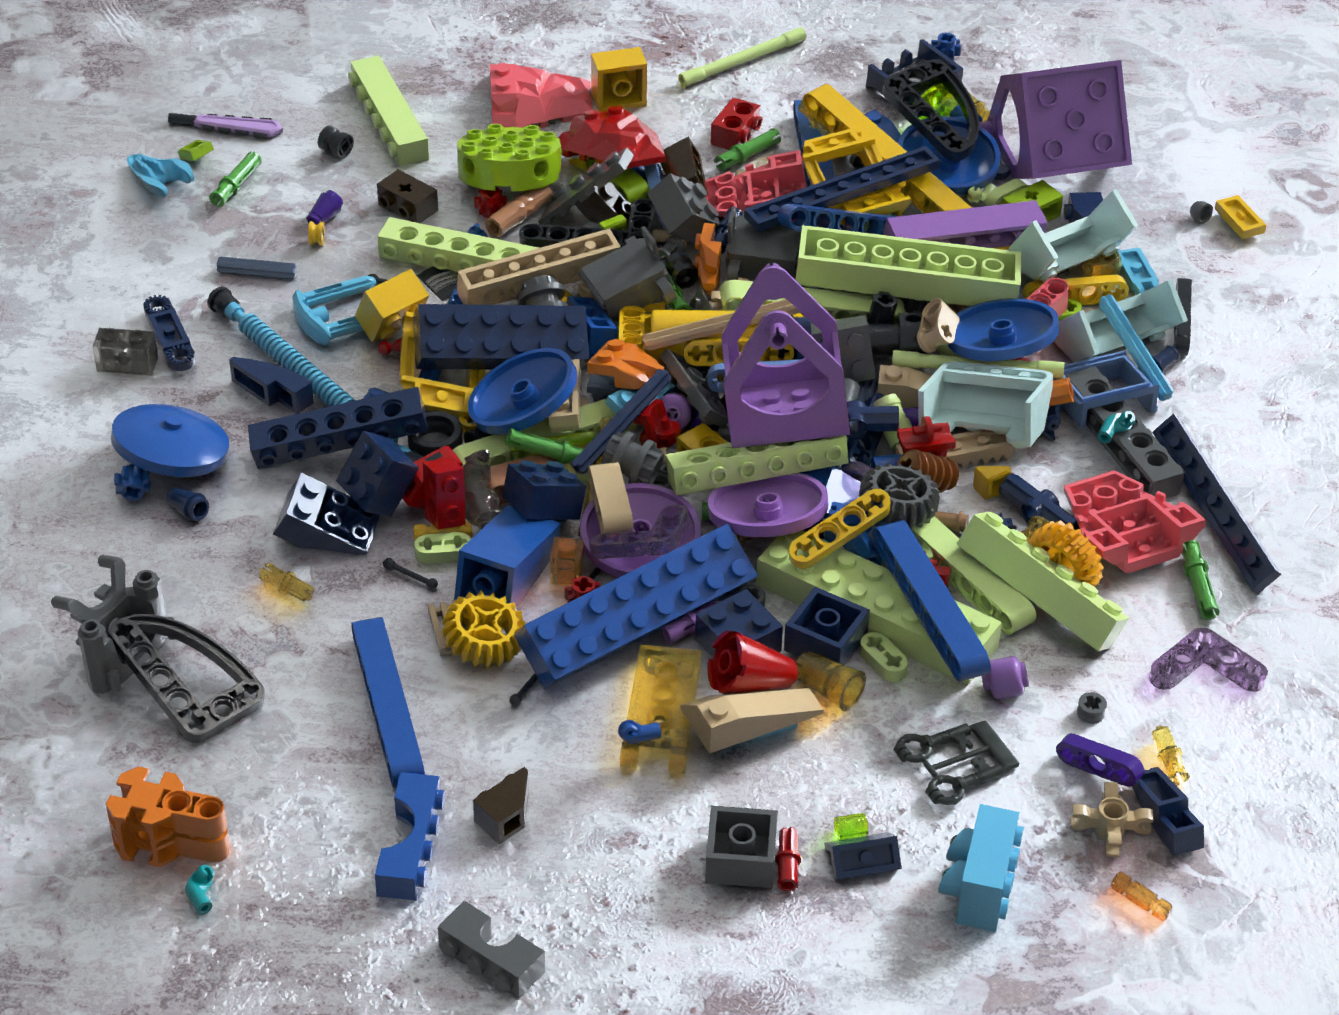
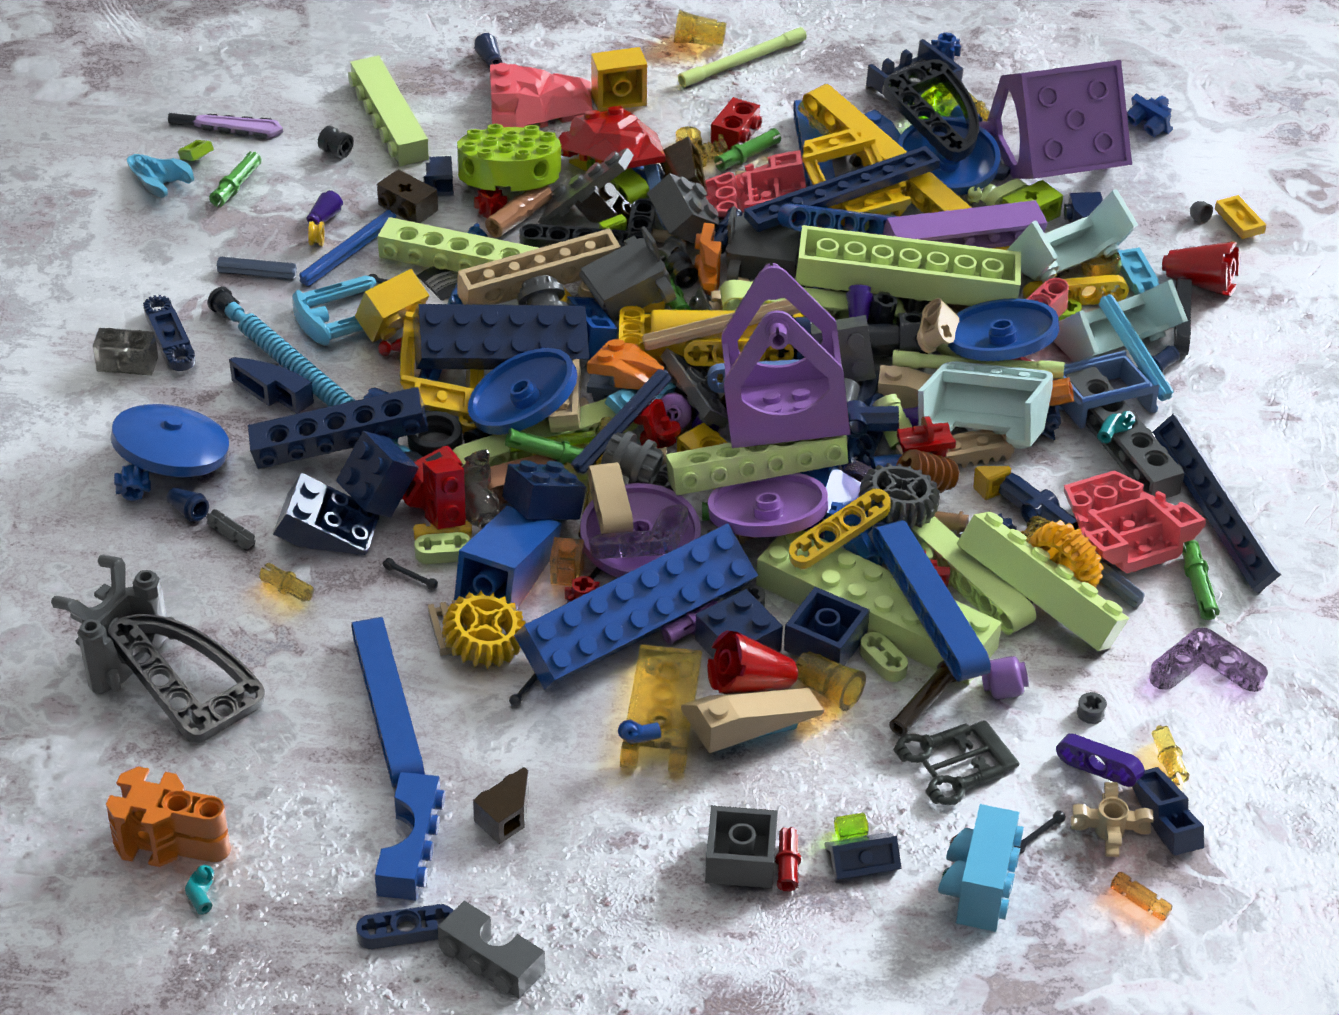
(230, 529): none -> dark grey axle
(344, 250): none -> blue axle
(396, 937): none -> dark blue beam
(440, 175): none -> dark blue window
(487, 48): none -> dark blue cone
(699, 30): none -> clear yellow plant
(706, 151): none -> clear yellow piece
(859, 300): none -> dark purple cone
(922, 700): none -> dark brown pin
(1058, 817): none -> black hinge
(1121, 585): none -> sand blue axle
(1153, 111): none -> blue hips
(1208, 266): none -> red cone

